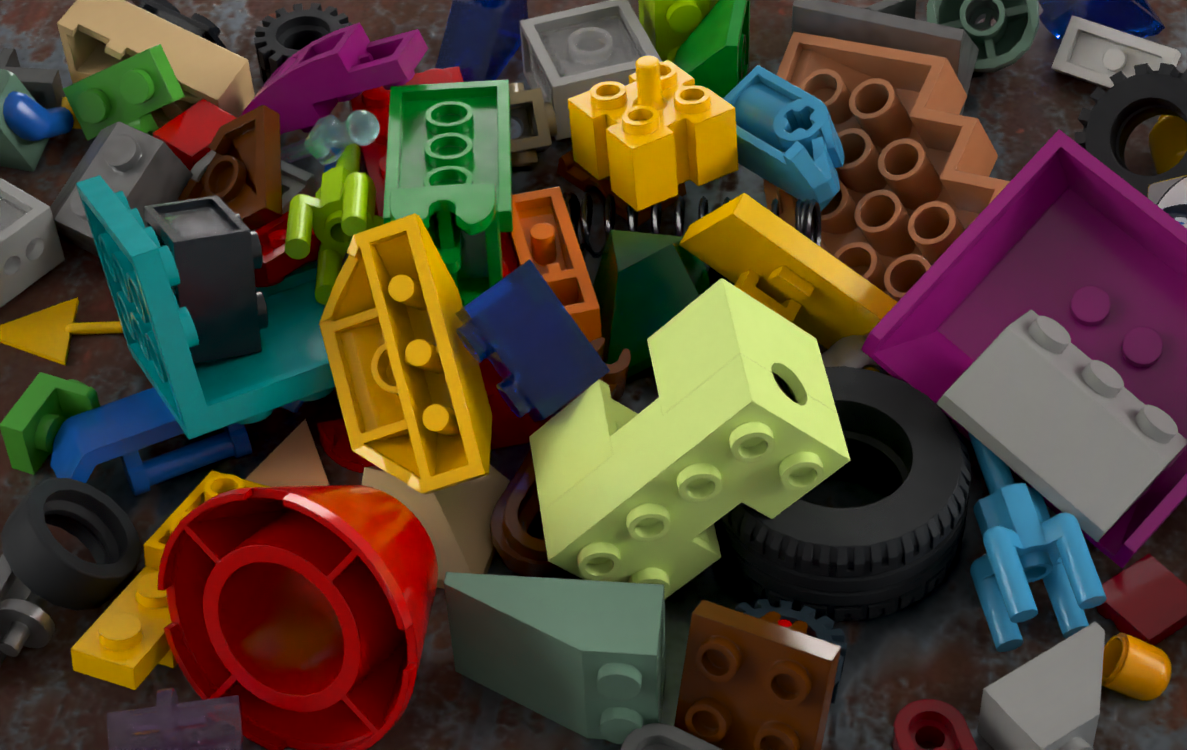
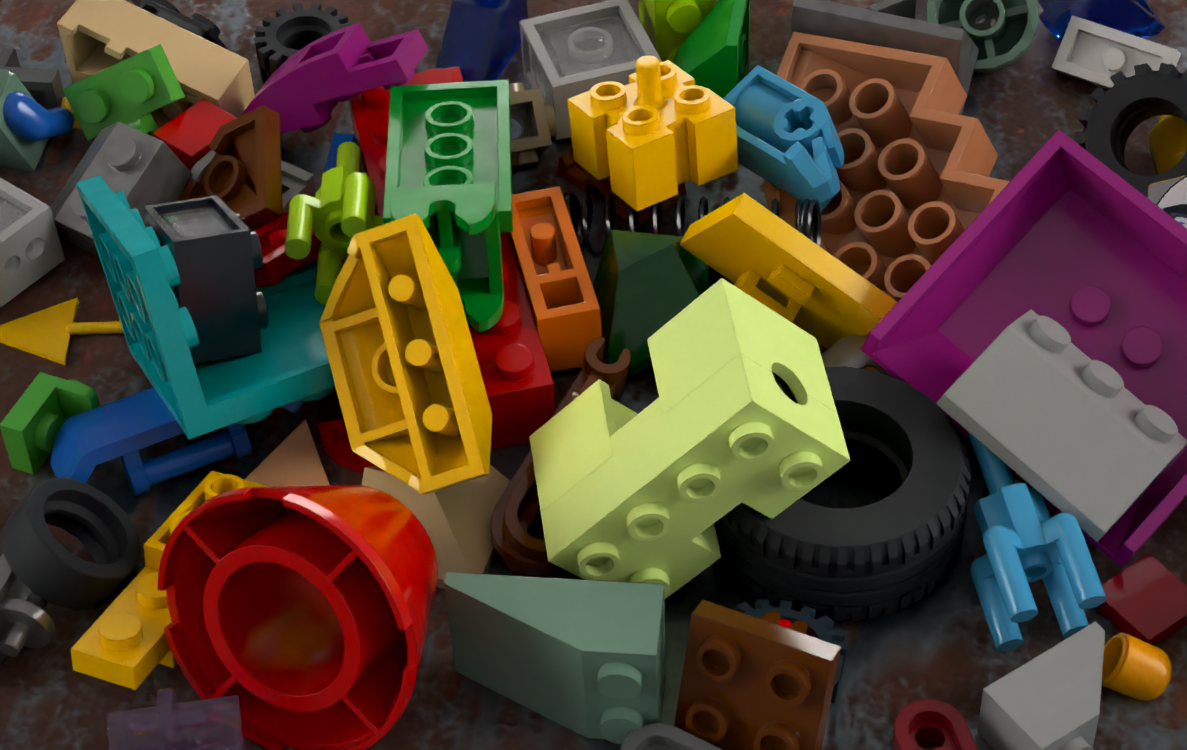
(332, 136): clear light blue sword -> none
(530, 343): clear blue slope -> none

